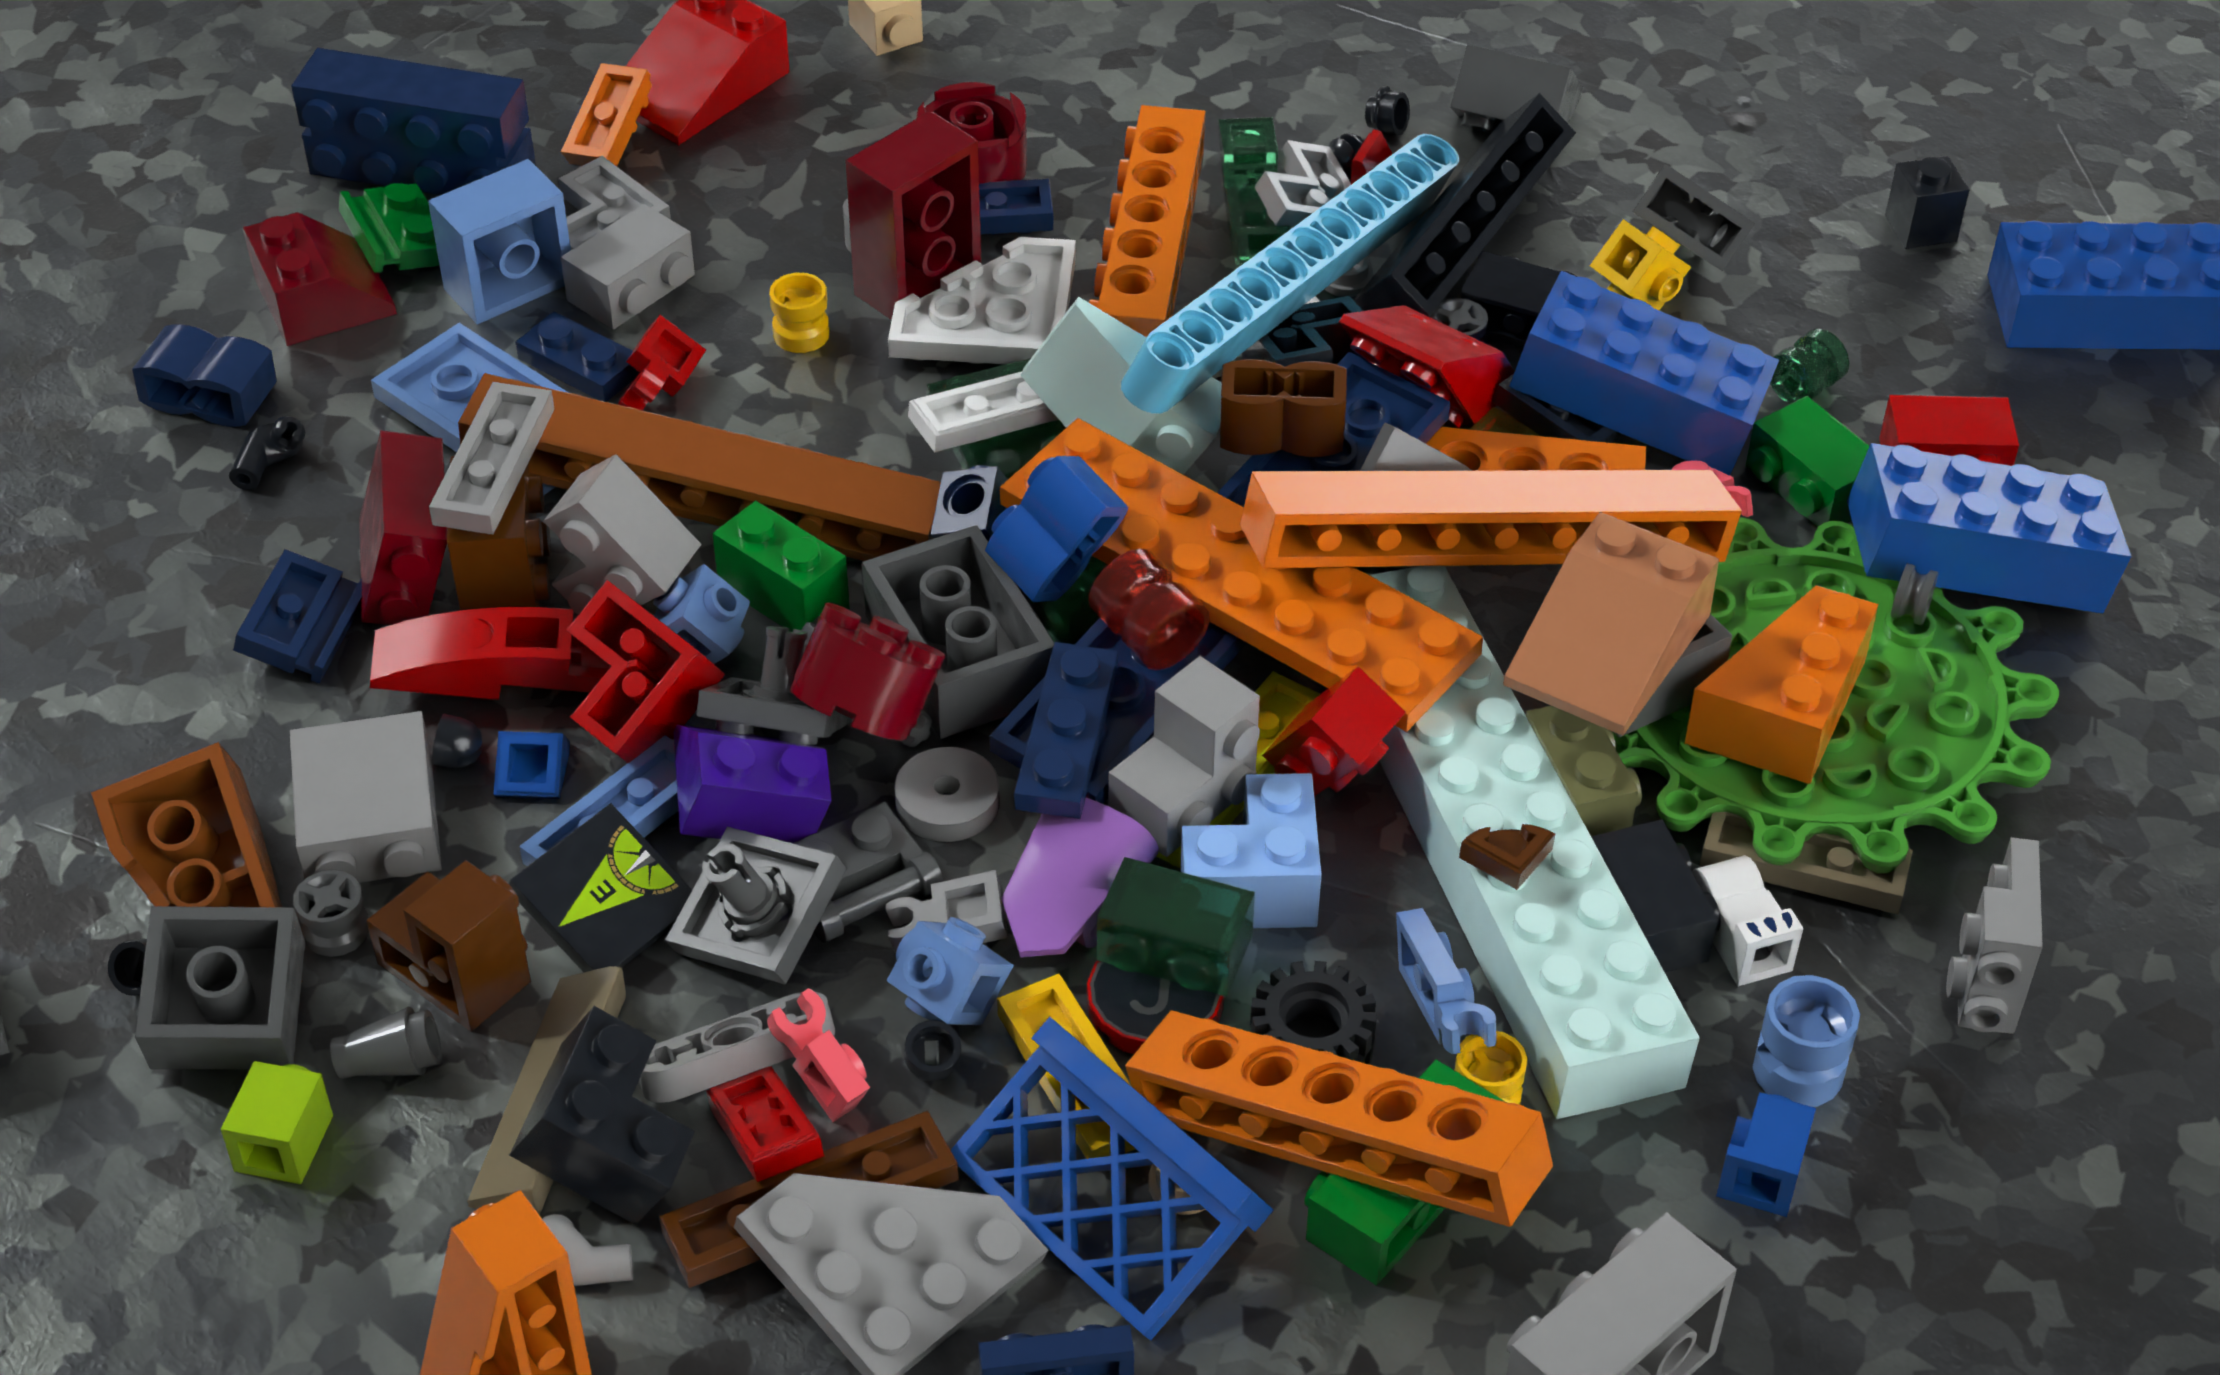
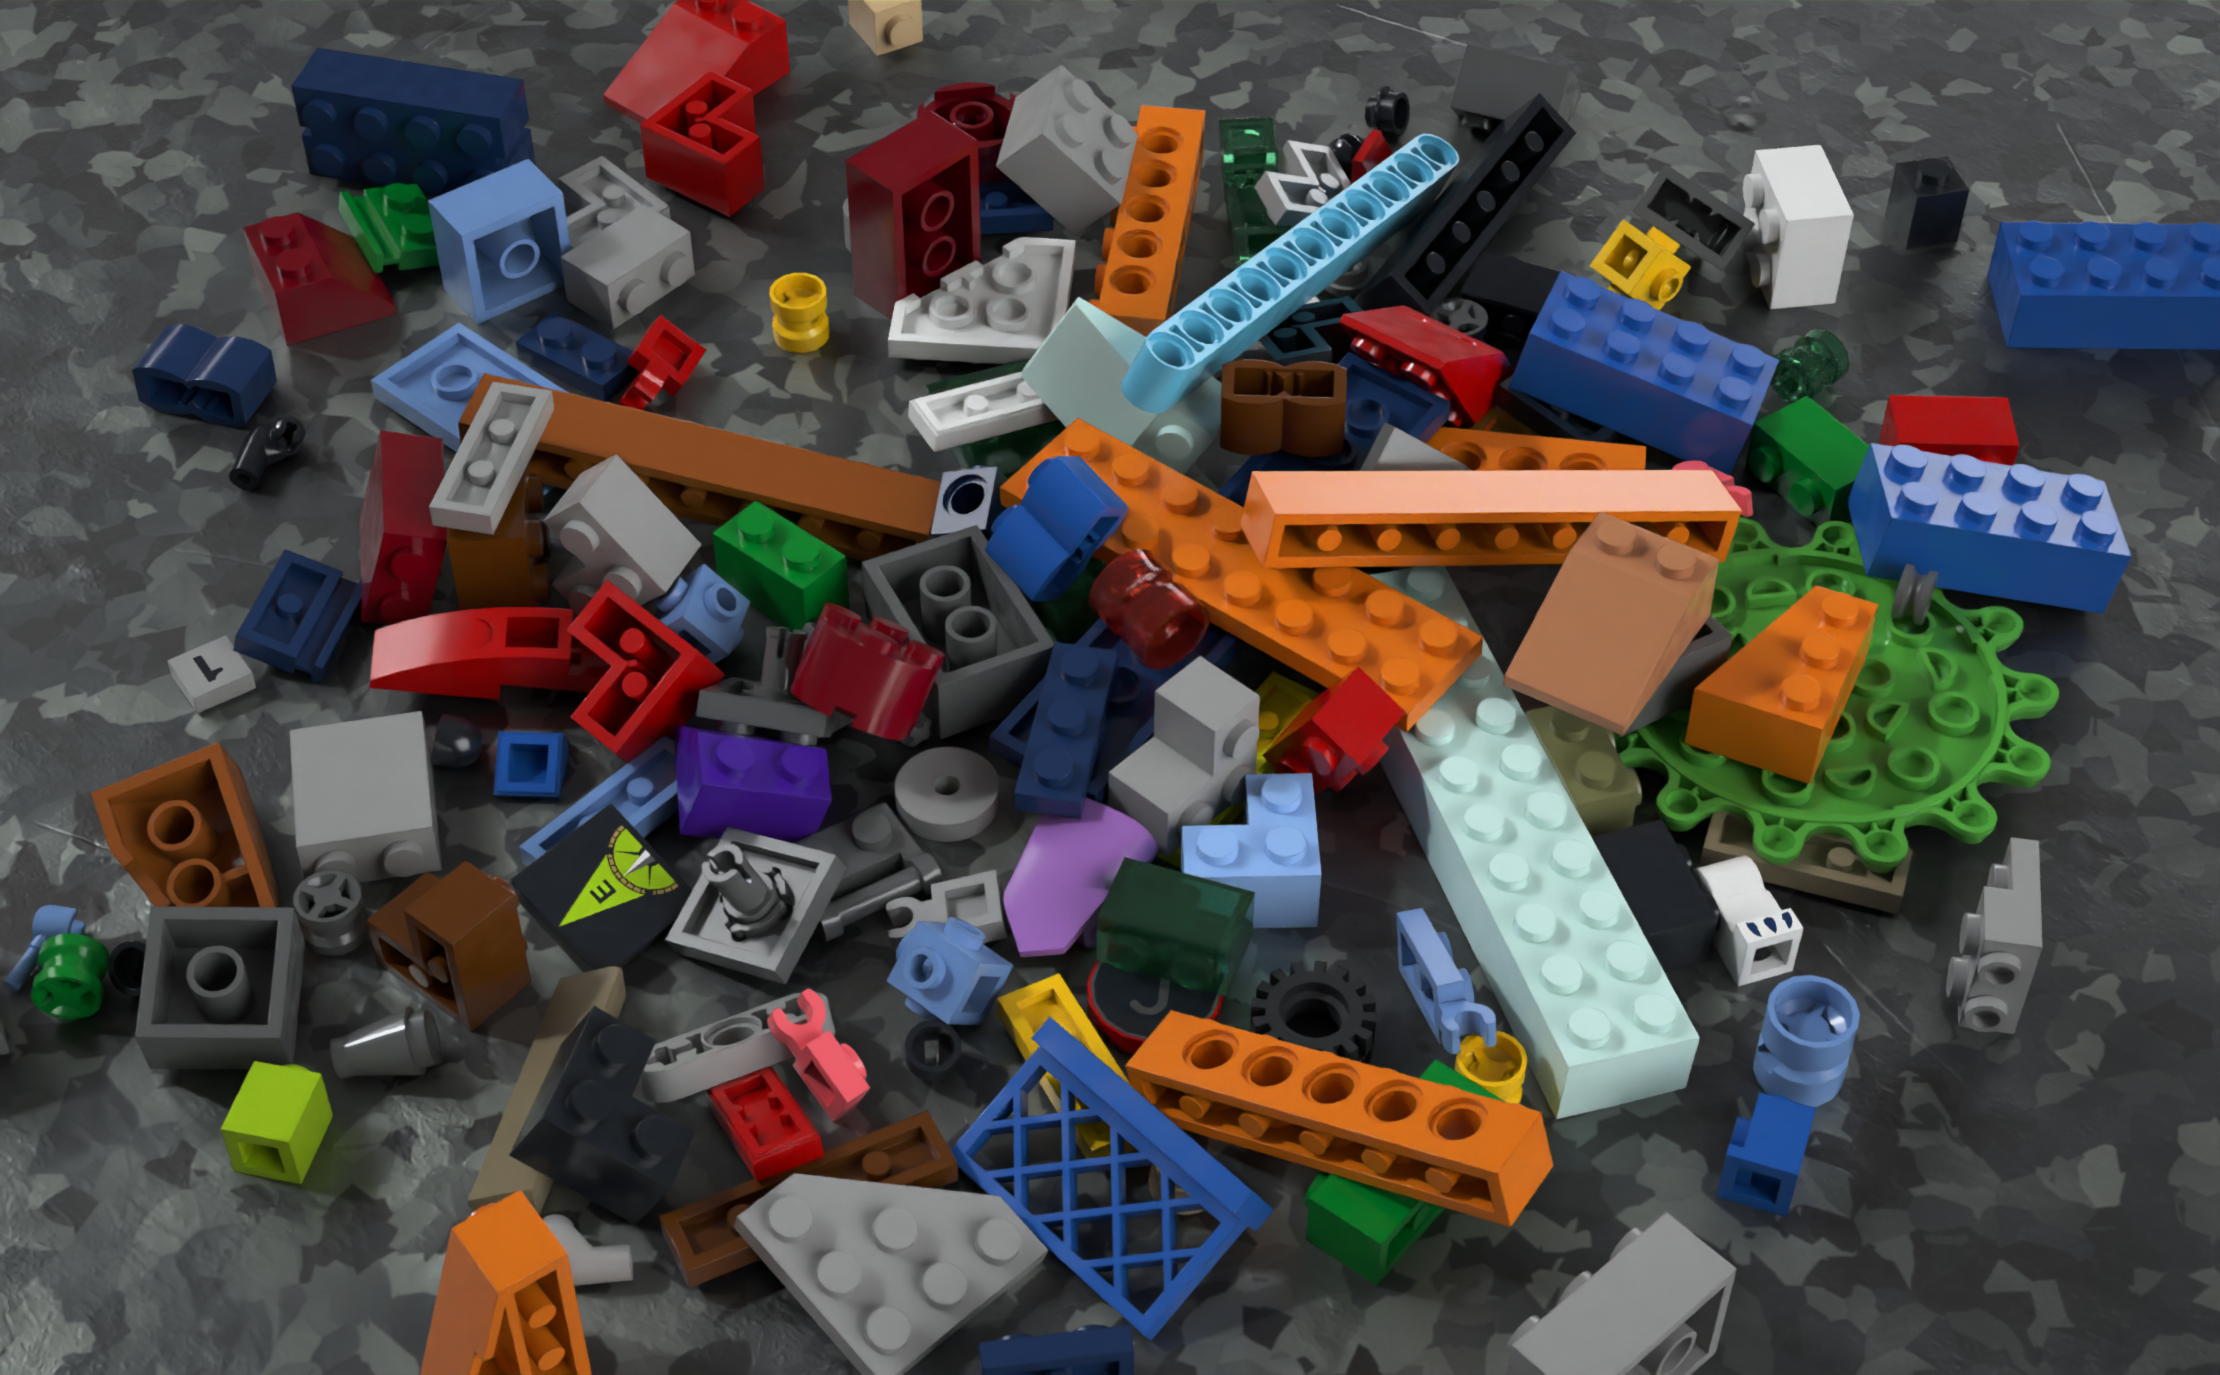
(47, 922): none -> medium blue hand
(70, 976): none -> green wheel
(211, 674): none -> light grey tile
(608, 114): orange plate -> none
(706, 144): none -> red brick
(1067, 150): none -> light grey brick
(1508, 853): reddish brown tile -> none
(1798, 226): none -> white brick

